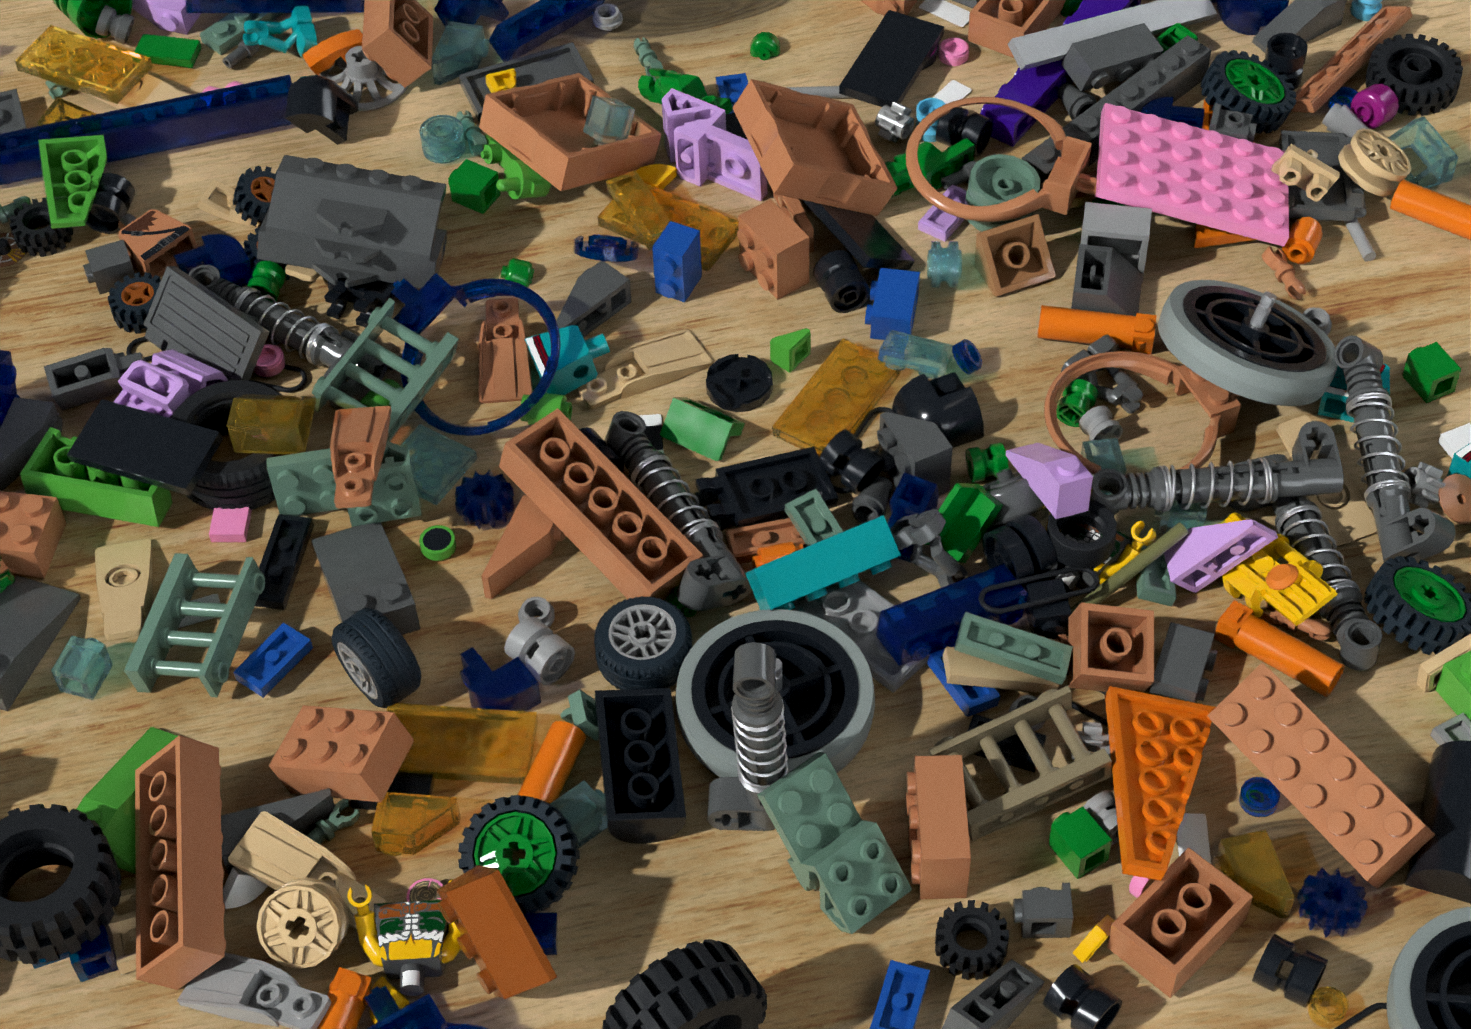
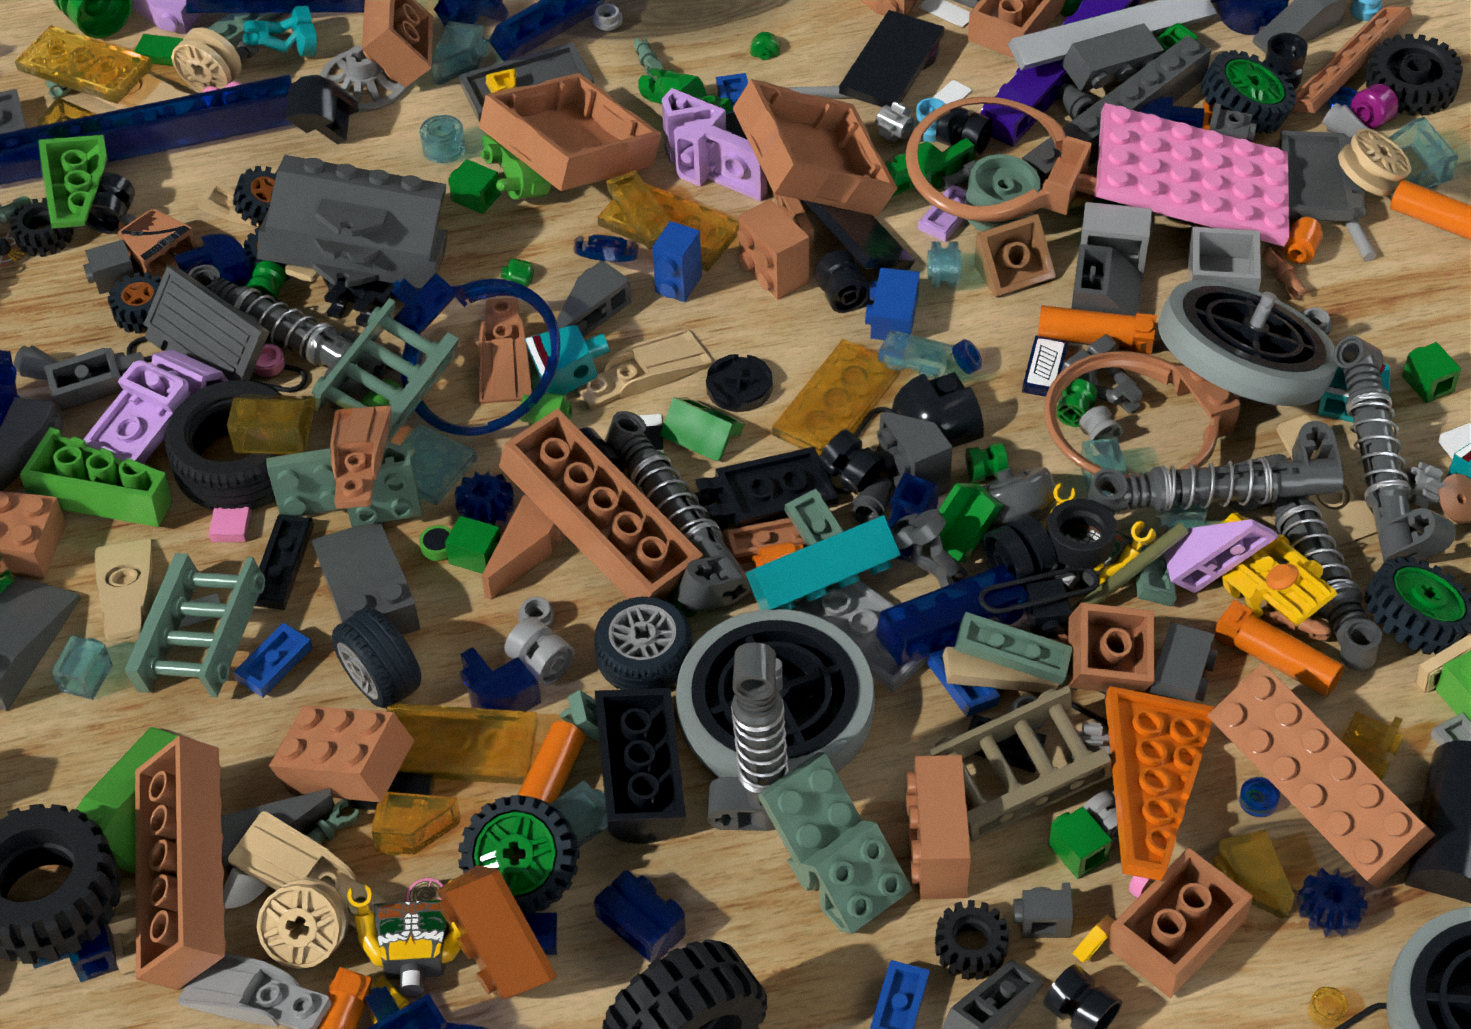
(31, 362): none -> dark grey cone
(117, 25): dark grey wheel -> none
(145, 447): black tile -> none
(206, 59): none -> tan wheel
(328, 51): orange slope -> none
(471, 544): none -> green brick
(472, 133): sand green piece -> none
(608, 120): clear light blue brick -> none
(640, 915): none -> clear blue brick
(657, 174): yellow tile -> none
(790, 349): bright green slope -> none
(953, 51): bright pink tile -> none
(1044, 364): none -> tile
(1055, 478): lavender slope -> none
(1194, 834): white sticker -> none
(1225, 256): none -> light grey piece
(1303, 977): black wheel -> none
(1305, 171): tan hips -> none
(1373, 741): none -> clear yellow bracket

